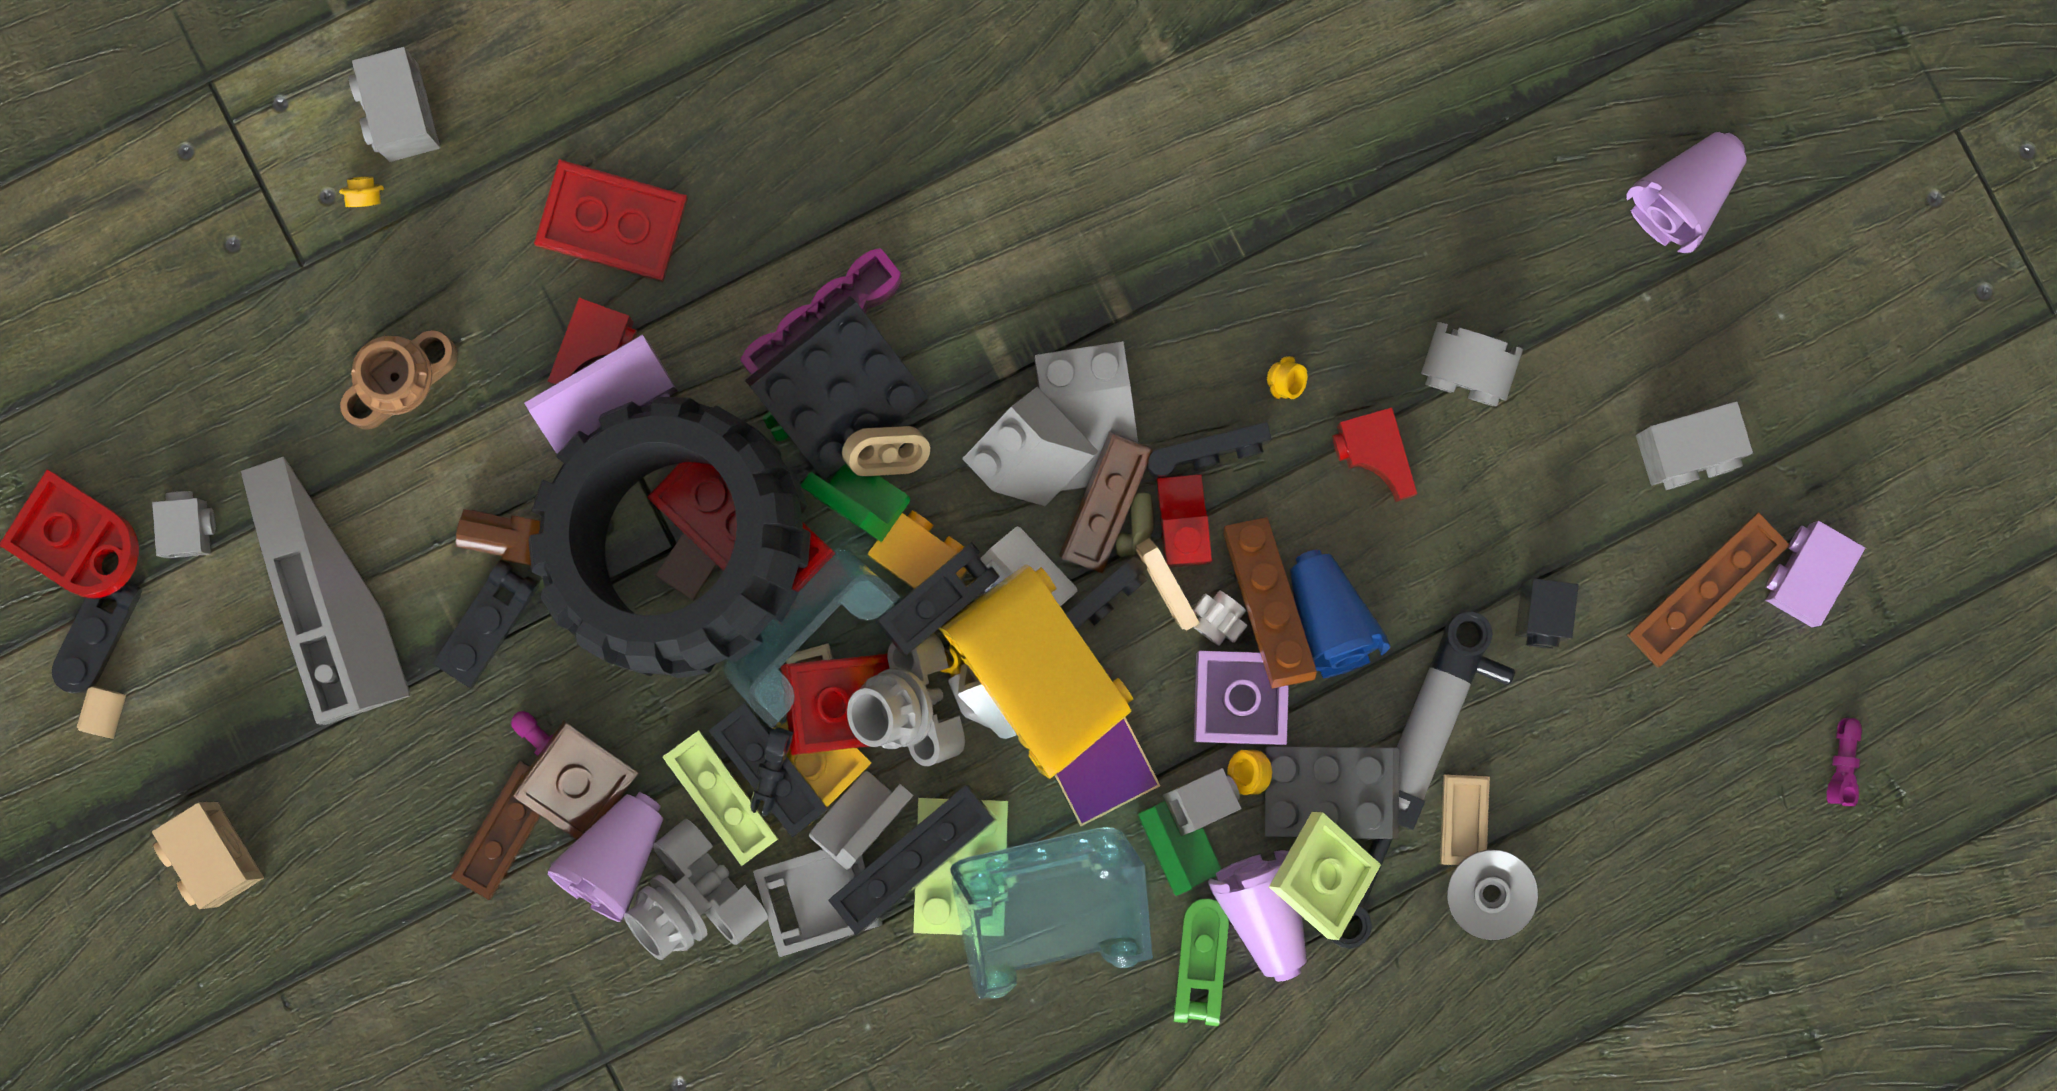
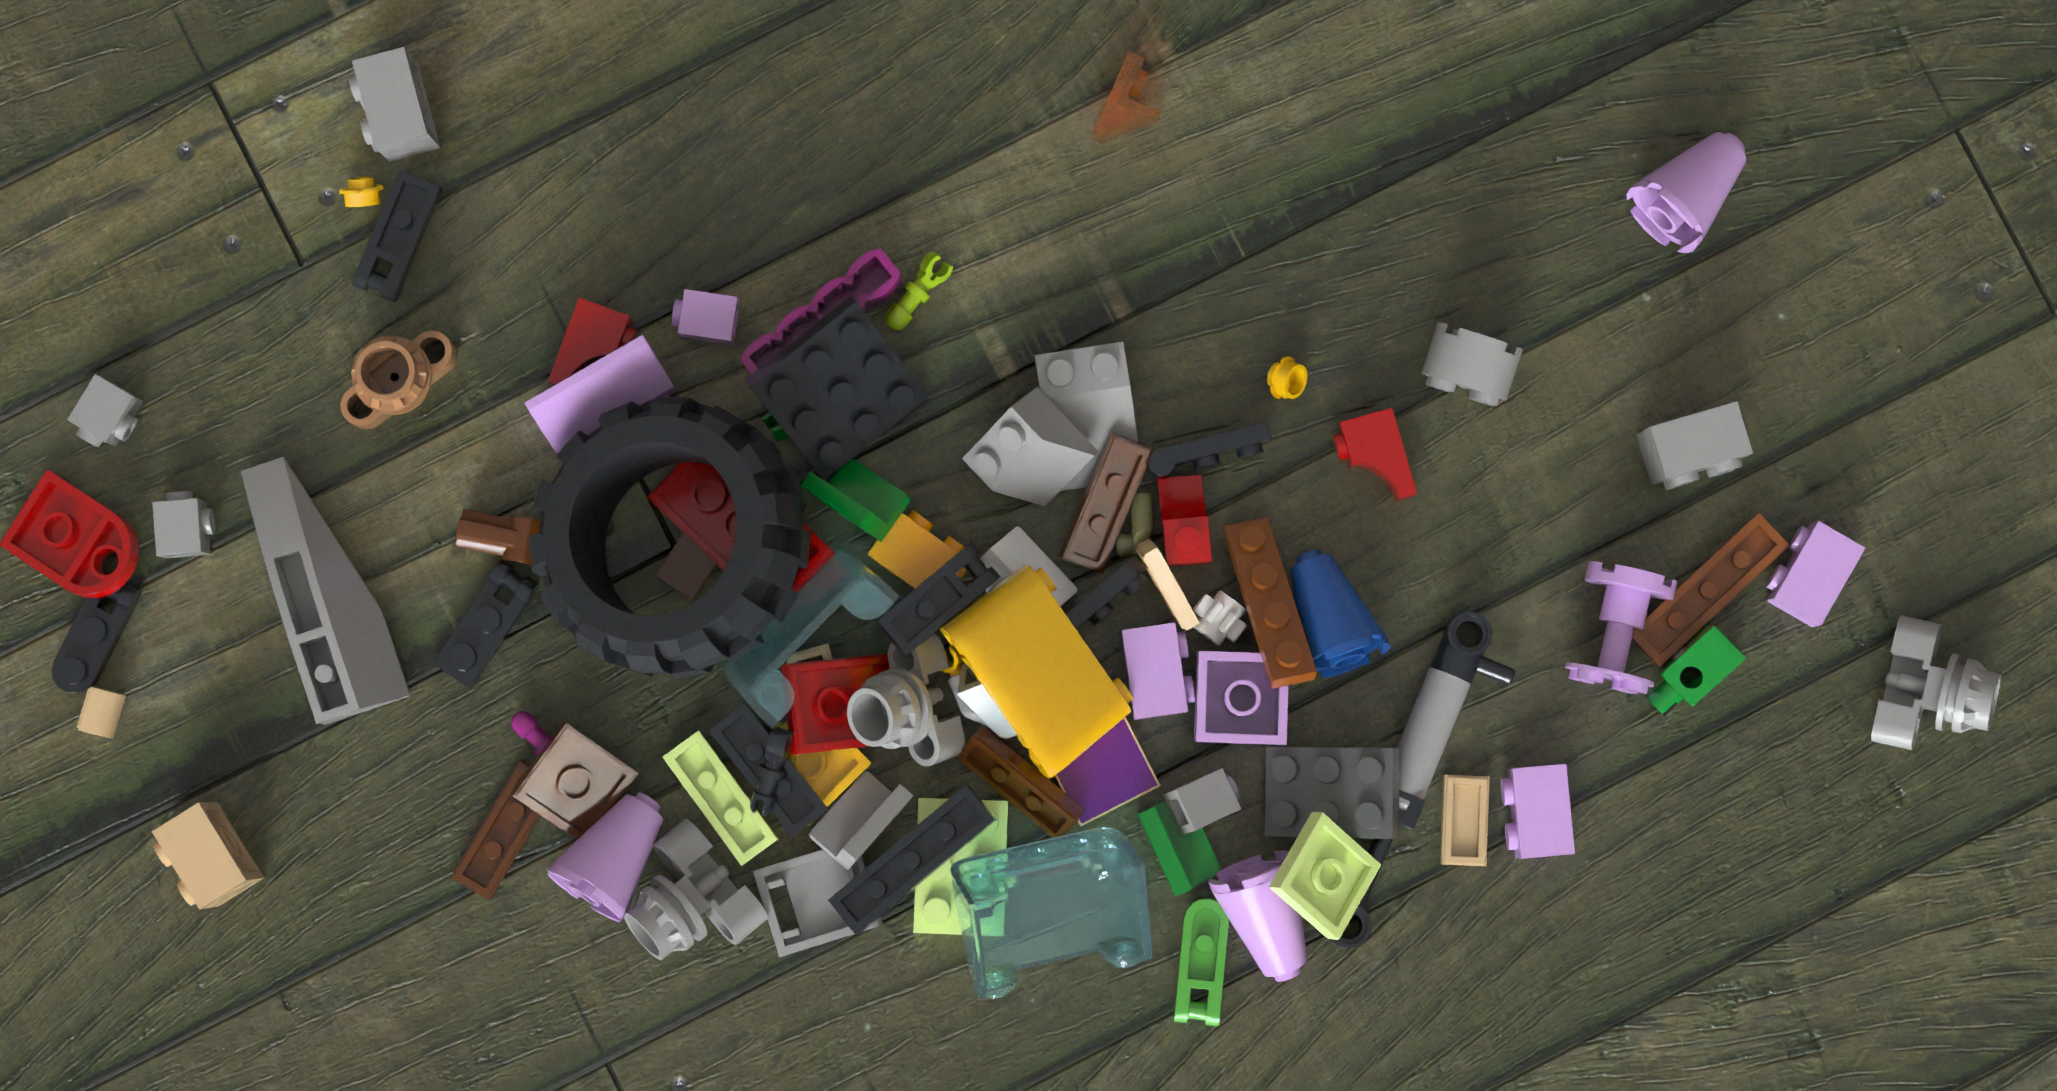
(105, 413): none -> light grey brick
(397, 234): none -> black plate
(611, 220): red tile -> none
(707, 317): none -> lavender brick
(878, 452): tan plate -> none
(900, 314): none -> lime piece
(1020, 783): none -> reddish brown tile
(1120, 112): none -> clear orange slope
(1156, 671): none -> lavender brick
(1250, 771): yellow tile -> none
(1503, 915): light grey dish -> none
(1538, 811): none -> lavender brick
(1546, 612): black brick -> none
(1623, 610): none -> lavender piece
(1707, 651): none -> green torso
(1843, 785): magenta piece -> none
(1958, 694): none -> light grey beam

